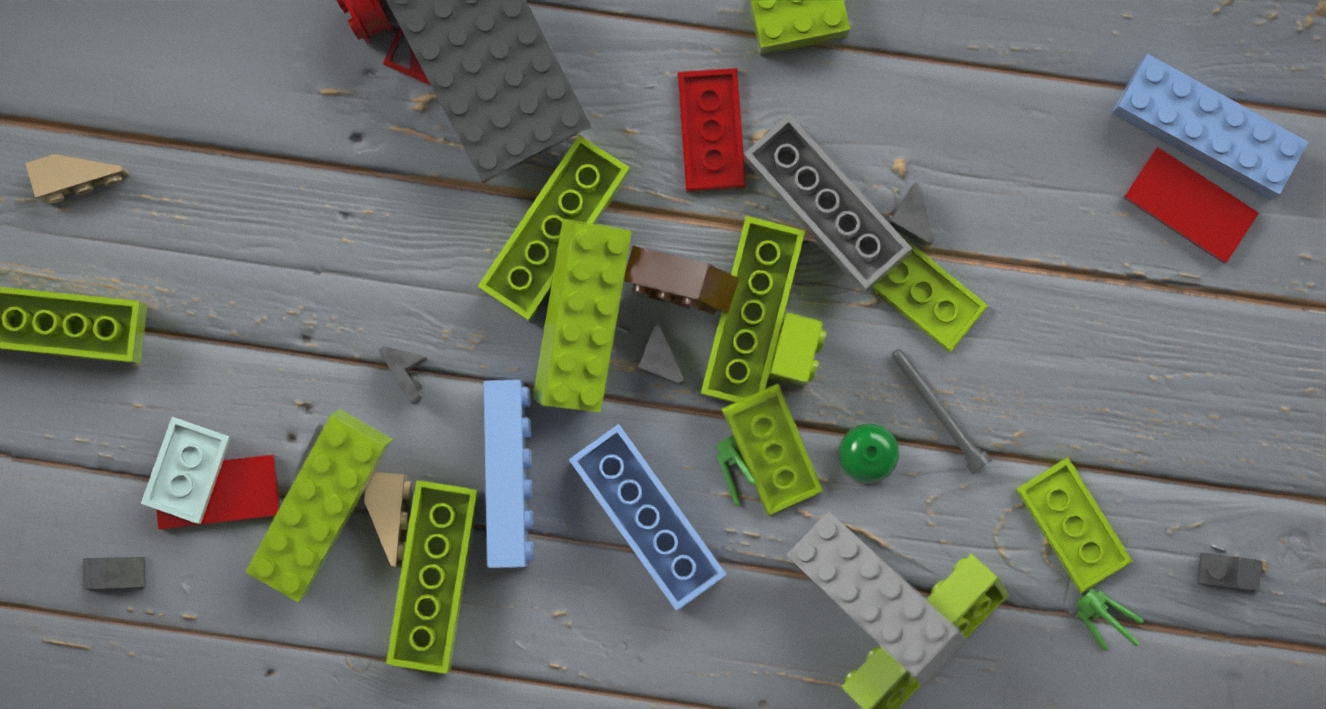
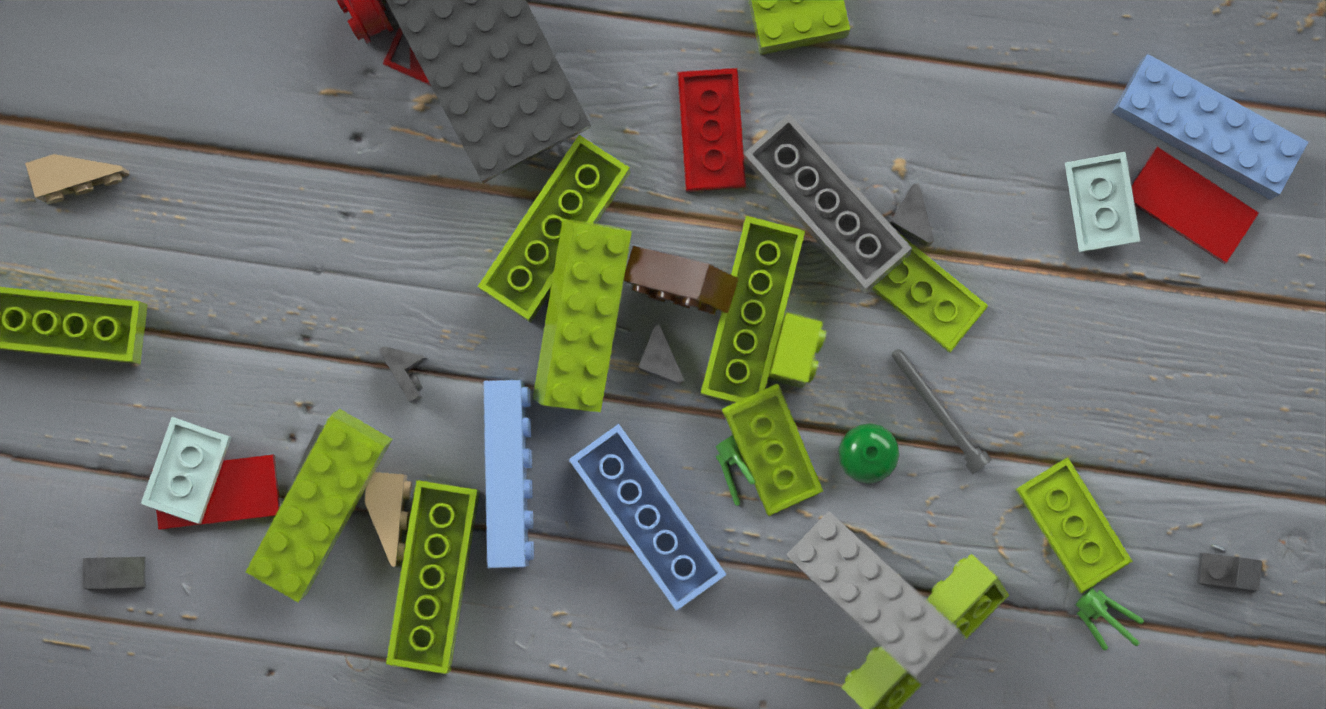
(1102, 202): none -> light aqua plate

